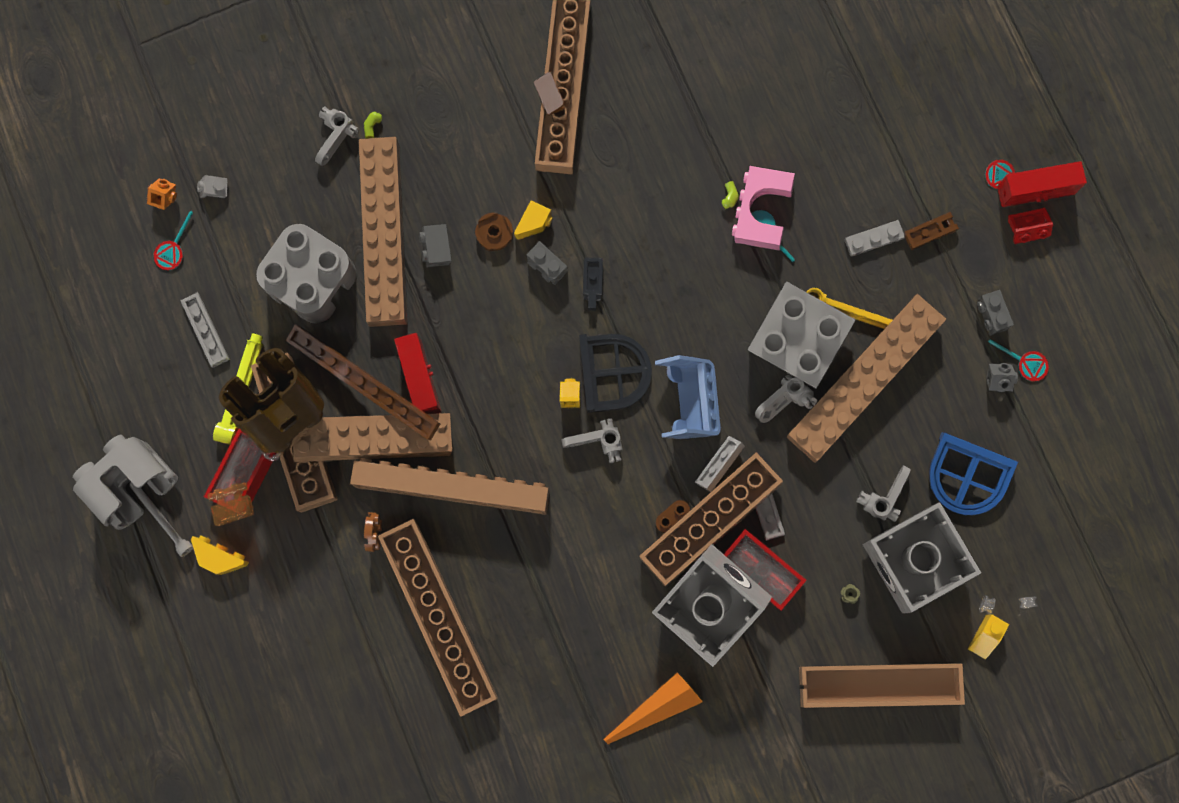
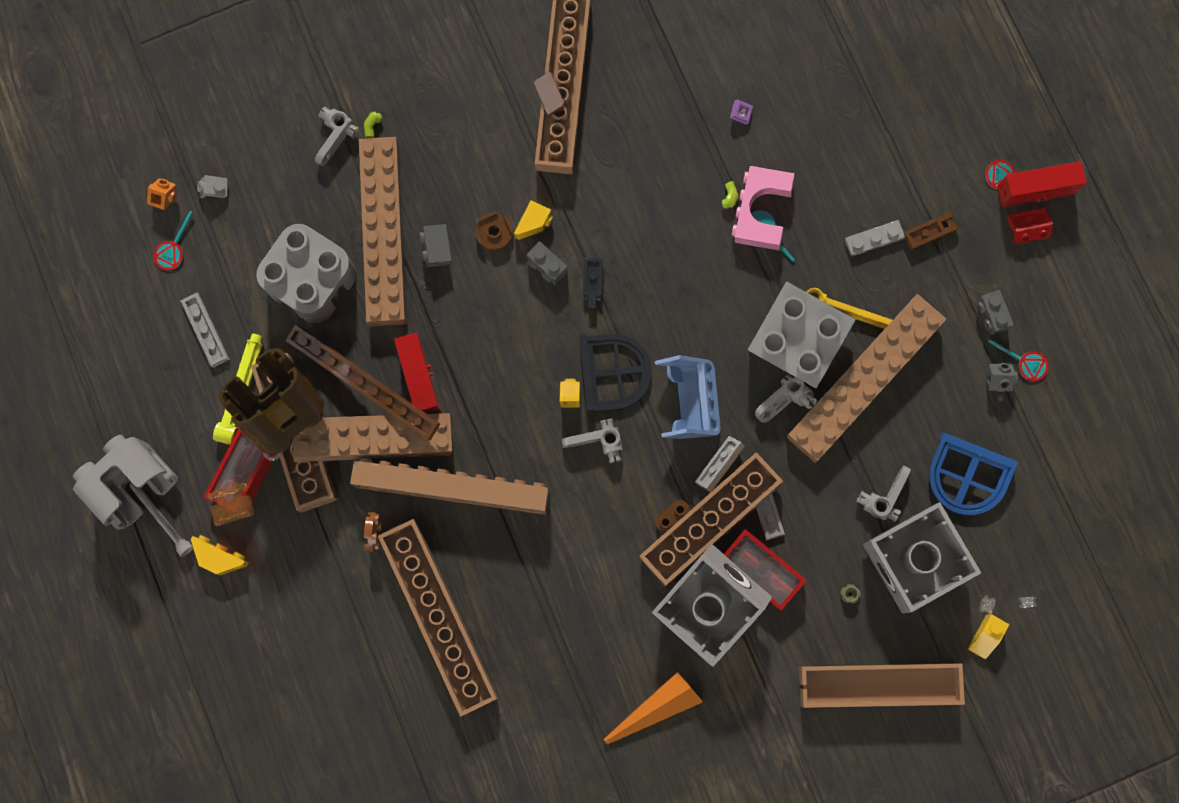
(741, 111): none -> medium lavender tile

